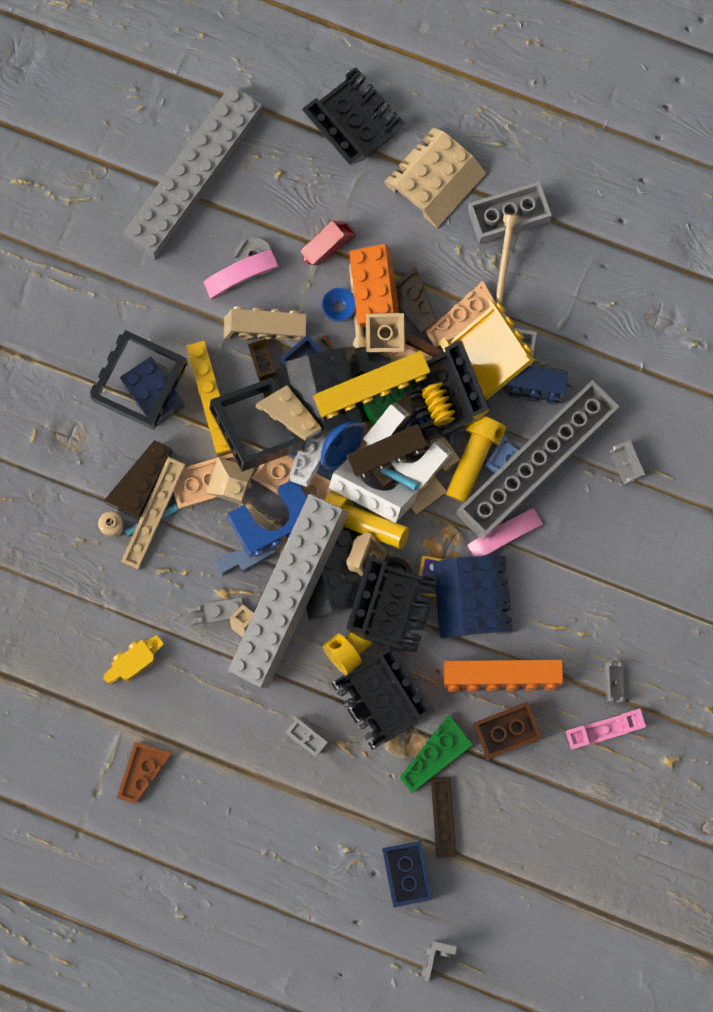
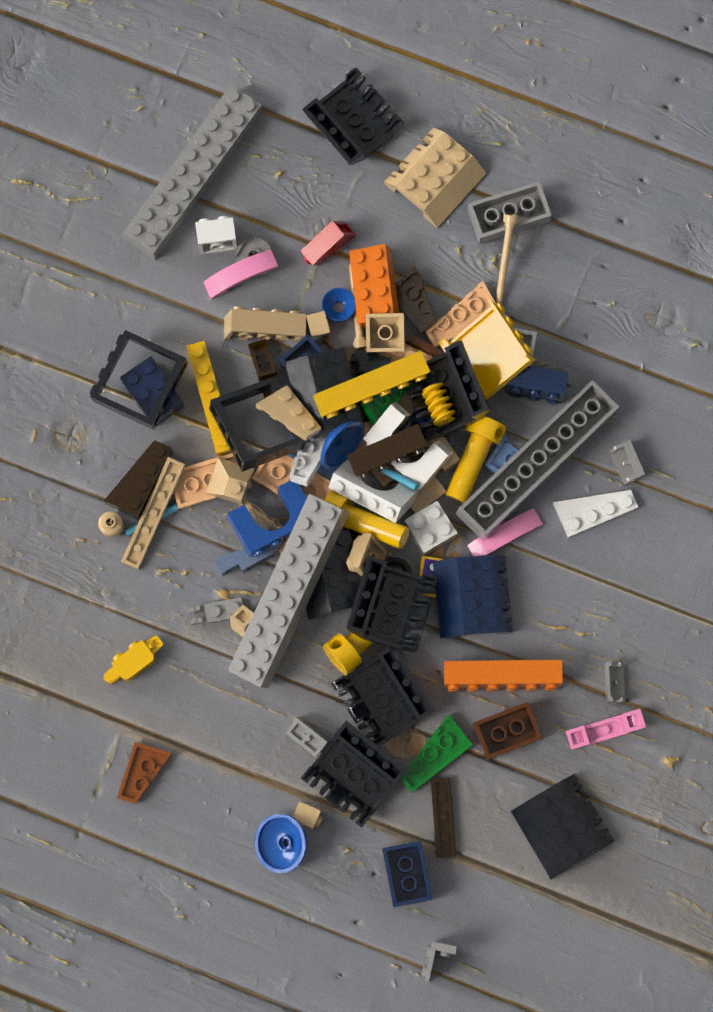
(216, 235): none -> white brick
(272, 845): none -> blue dish
(308, 815): none -> tan brick
(318, 324): none -> tan panel
(355, 773): none -> black slope
(430, 528): none -> white brick
(561, 826): none -> black slope
(588, 512): none -> white wing

